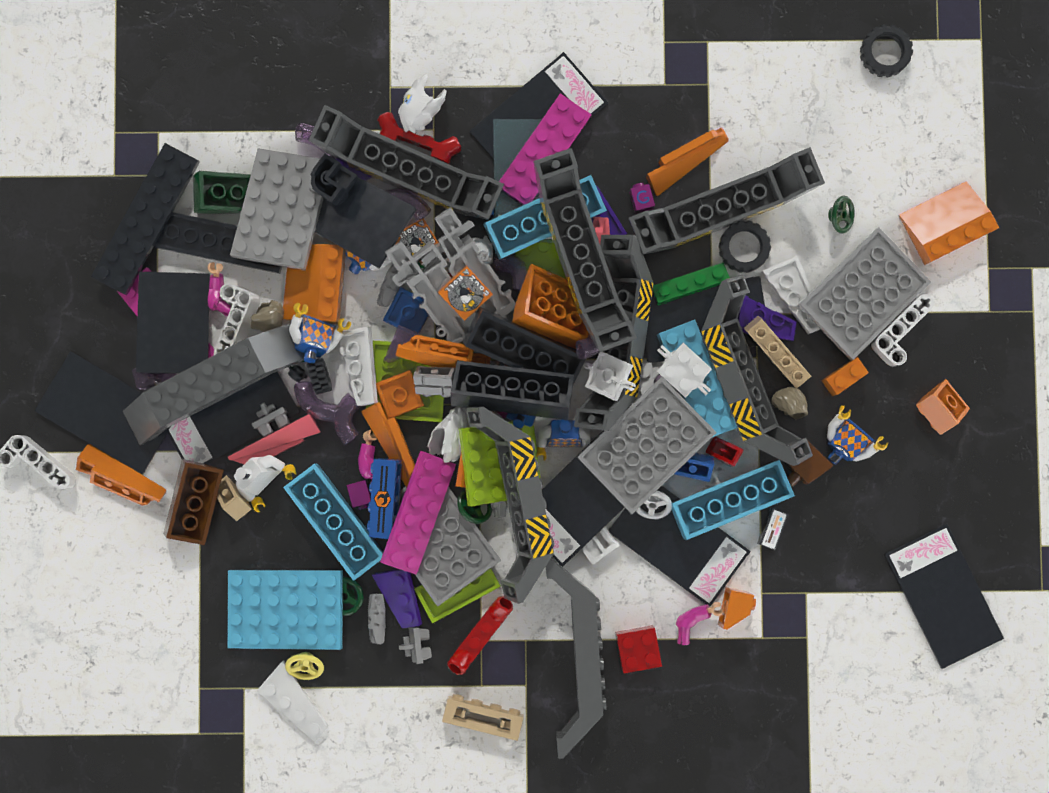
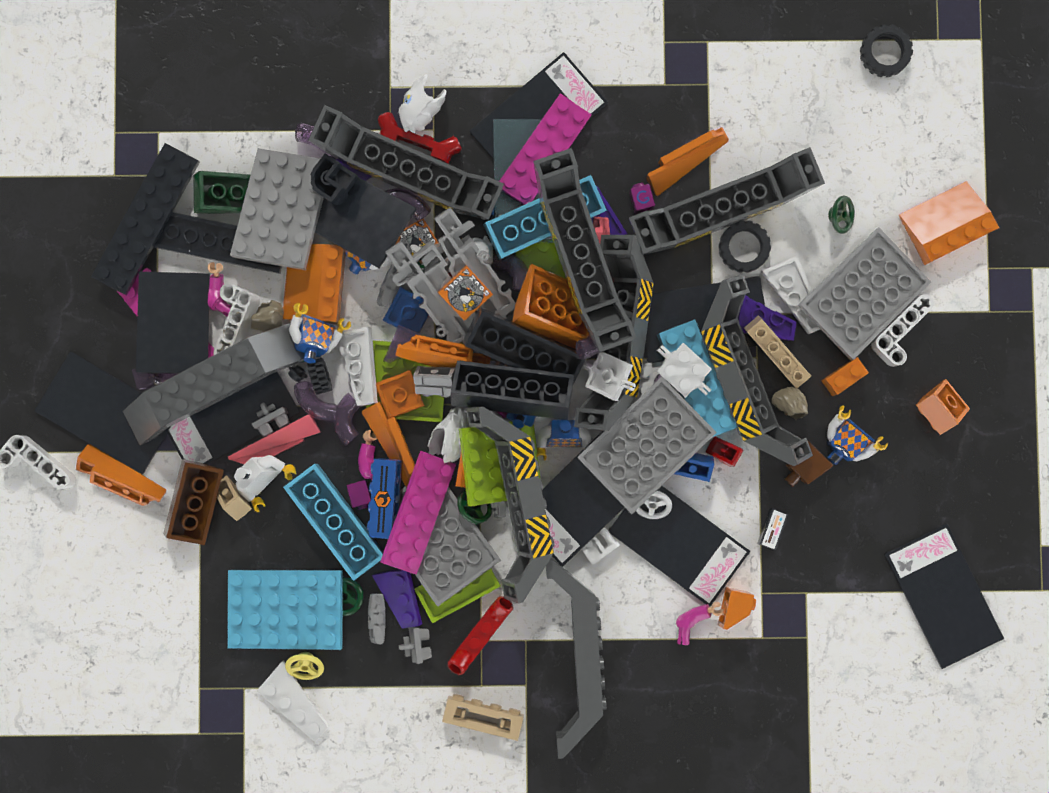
(638, 649): red brick -> none
(690, 283): green plate -> none
(731, 500): medium azure brick -> none

